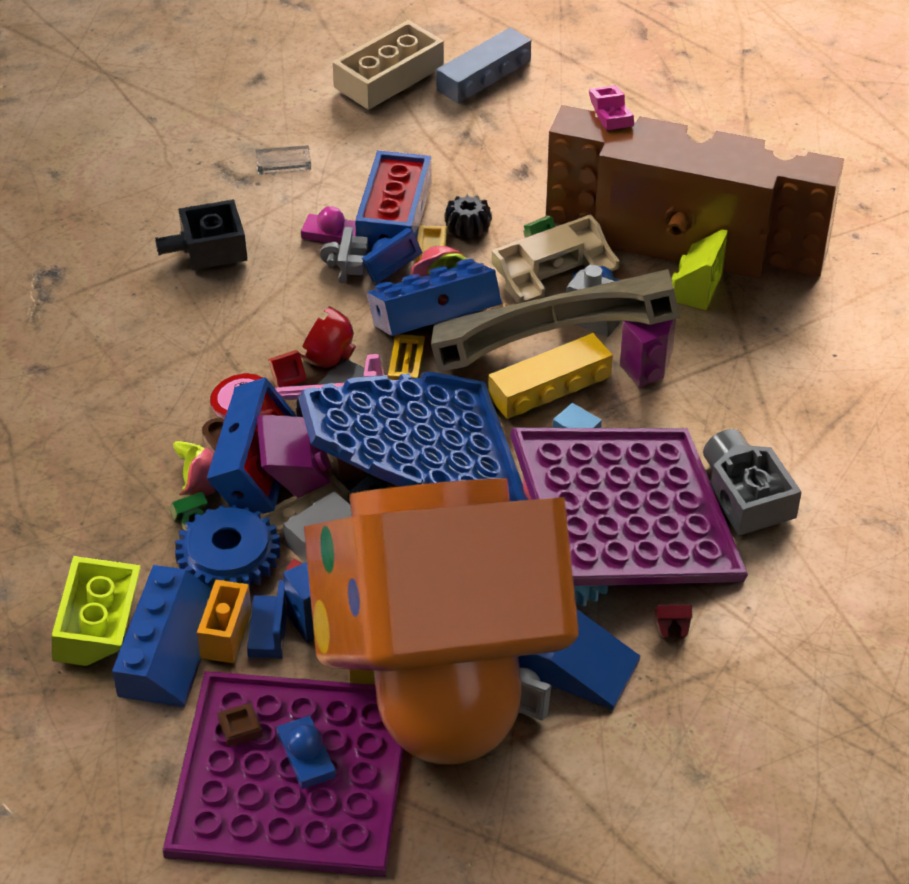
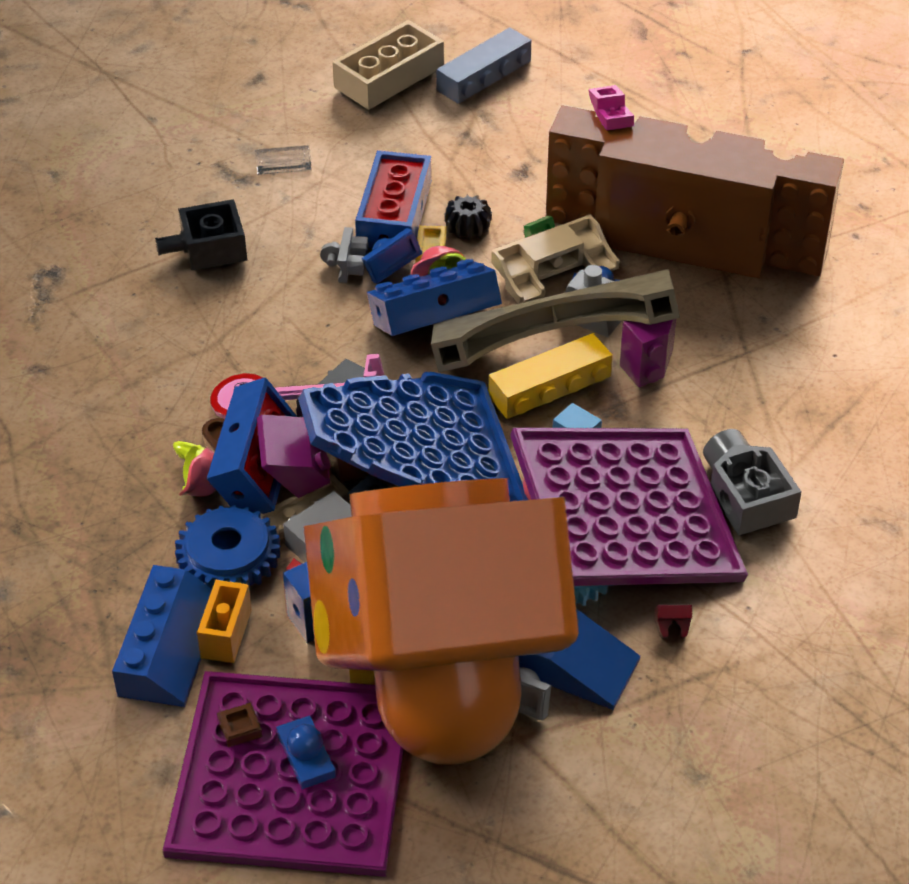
(93, 610): neon yellow slope -> none
(188, 507): green tile -> none
(268, 625): blue panel -> none
(287, 369): red tile -> none
(326, 226): dark pink tile -> none
(329, 340): red cylinder -> none
(410, 340): yellow tile -> none
(700, 271): neon yellow slope -> none

